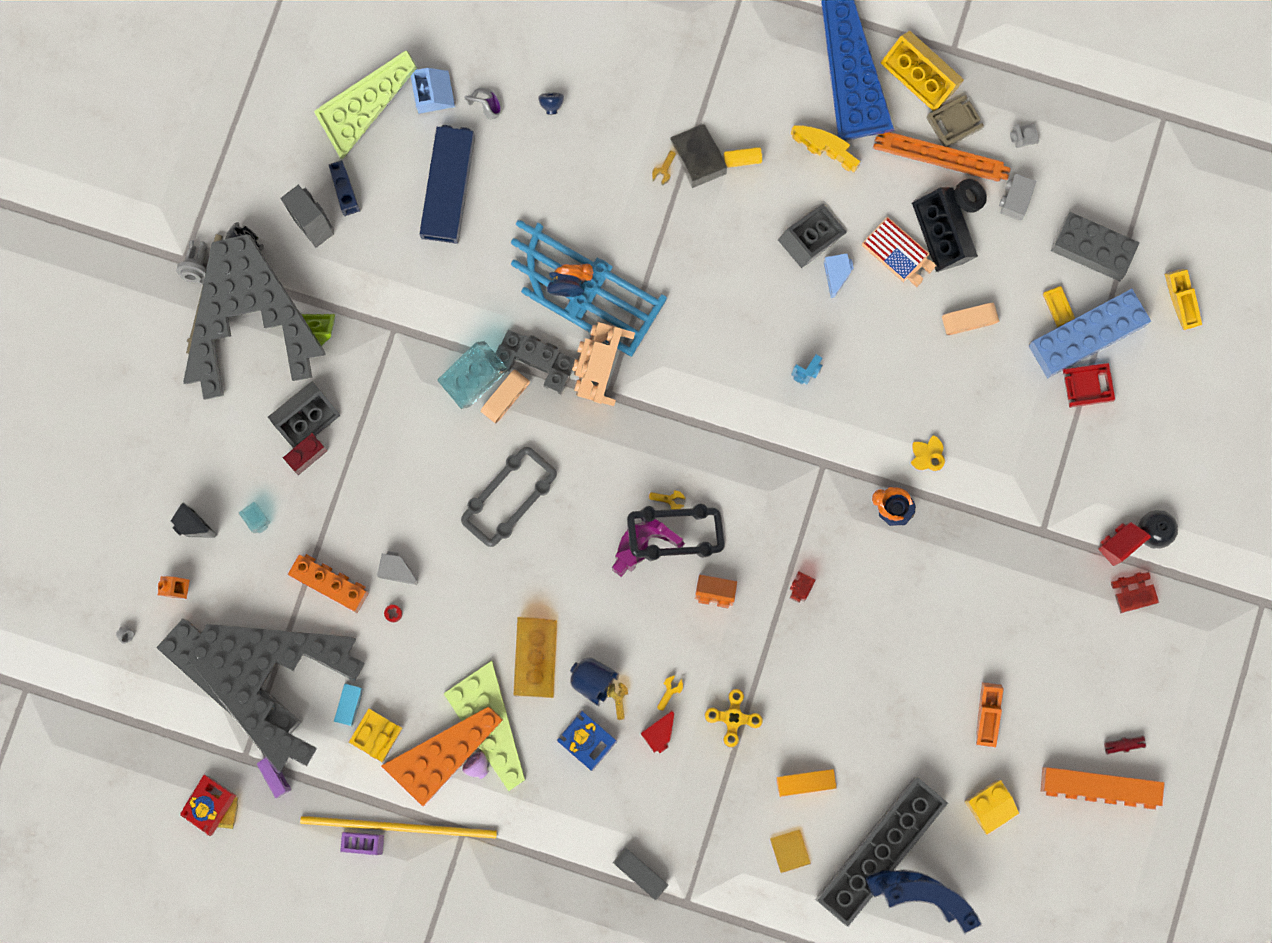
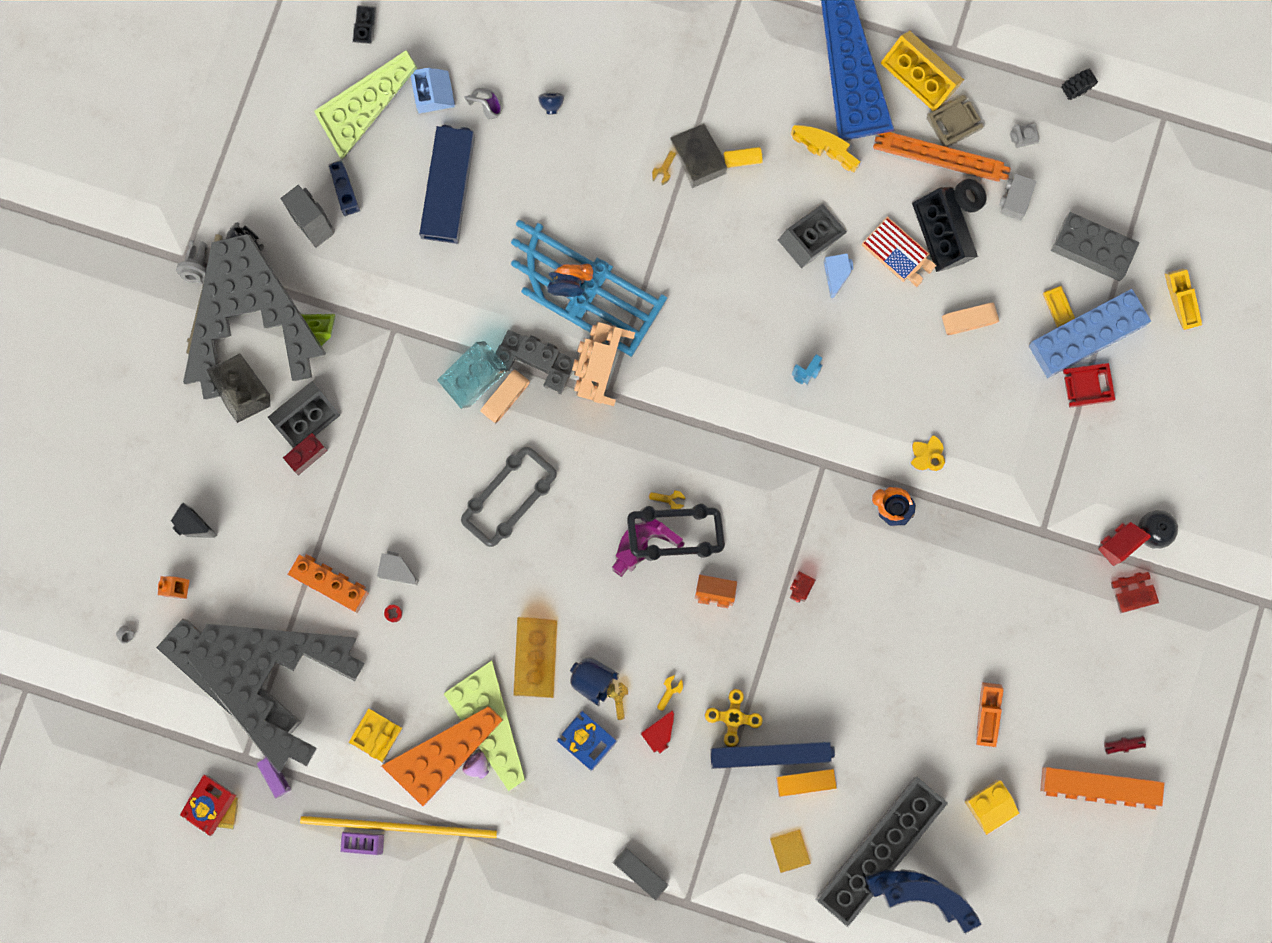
(239, 388): none -> clear smoke slope
(254, 518): clear light blue brick -> none
(348, 705): medium azure slope -> none
(364, 24): none -> black slope
(771, 755): none -> dark blue brick
(1079, 84): none -> black tyre

